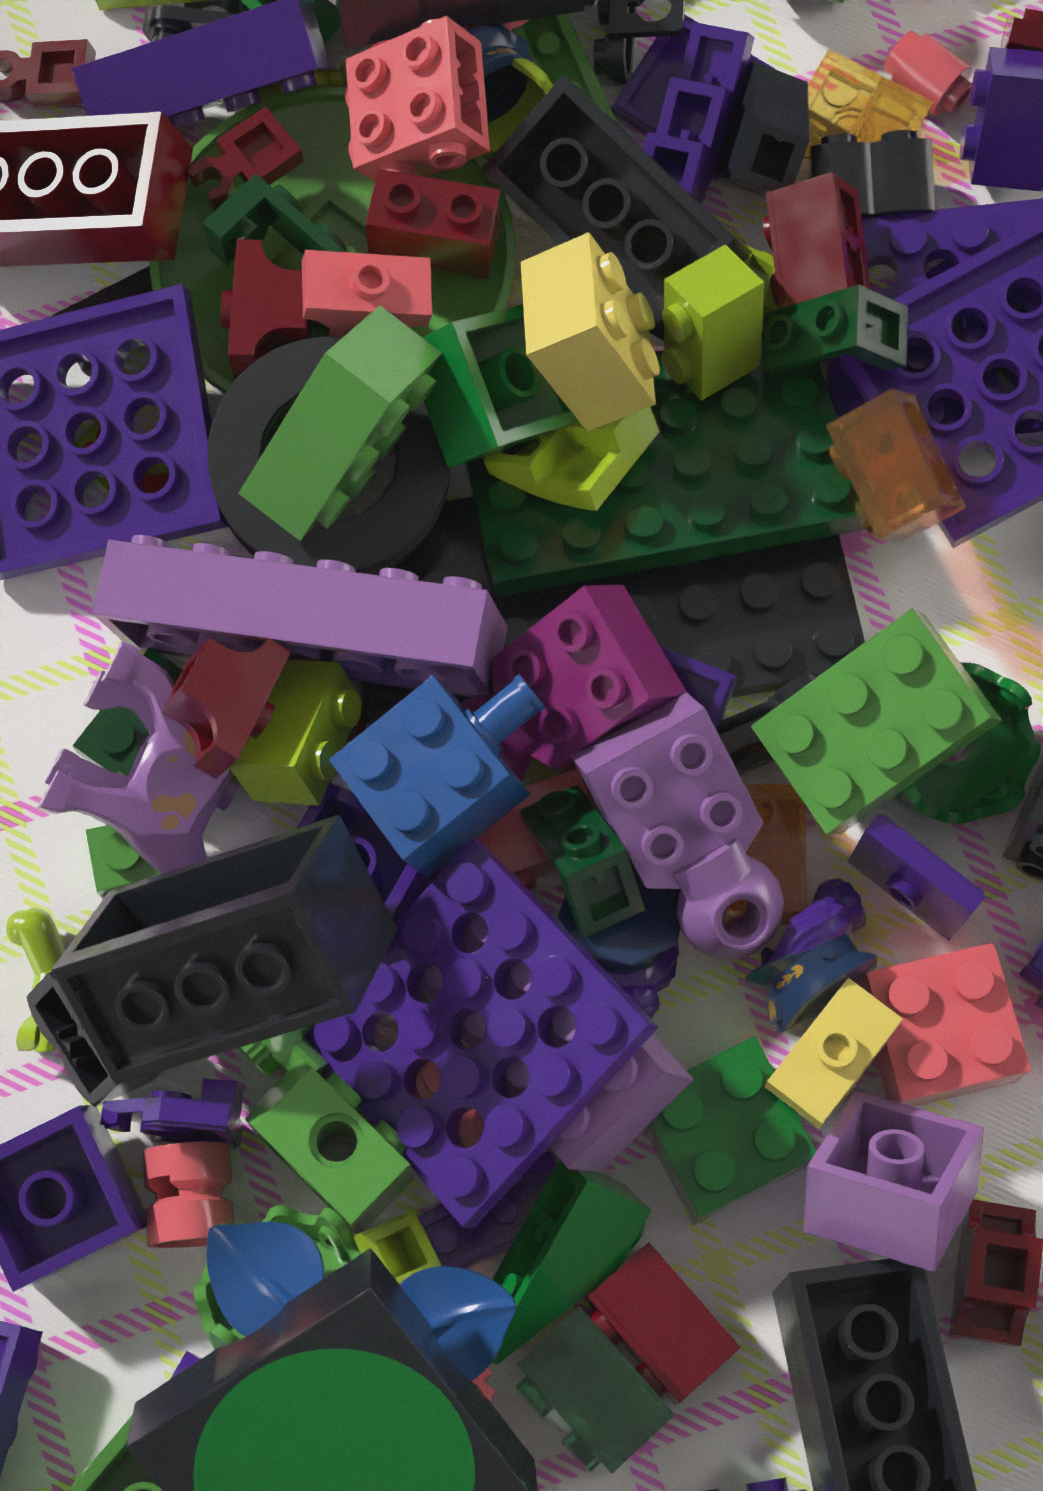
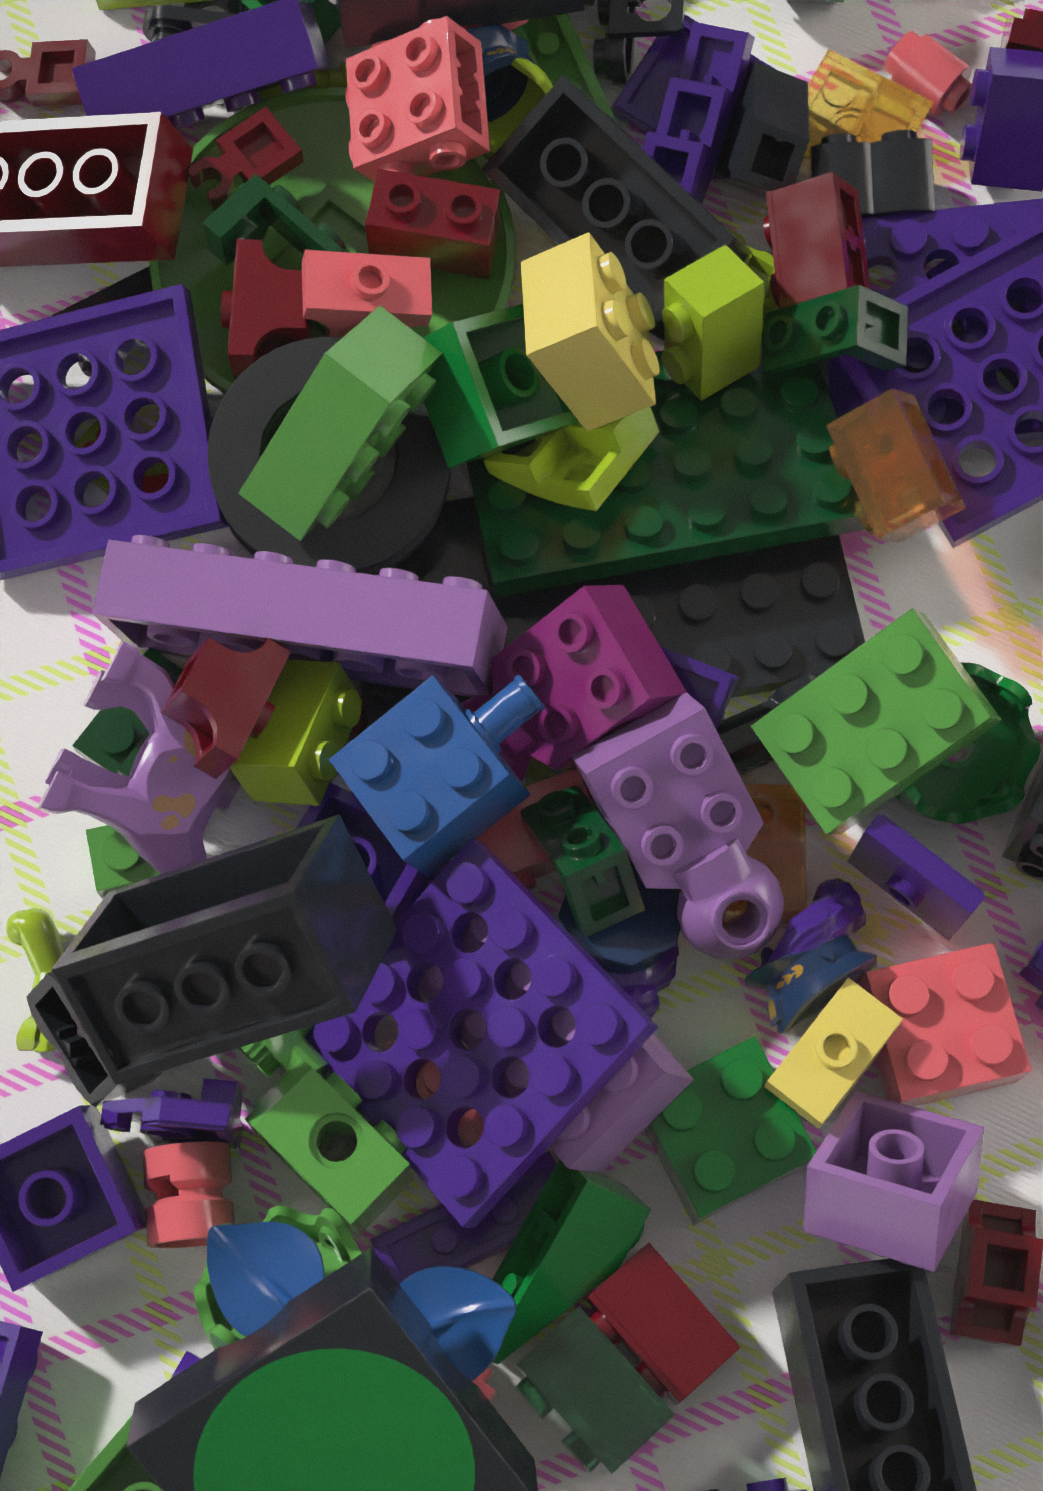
(400, 1245): lime slope -> none

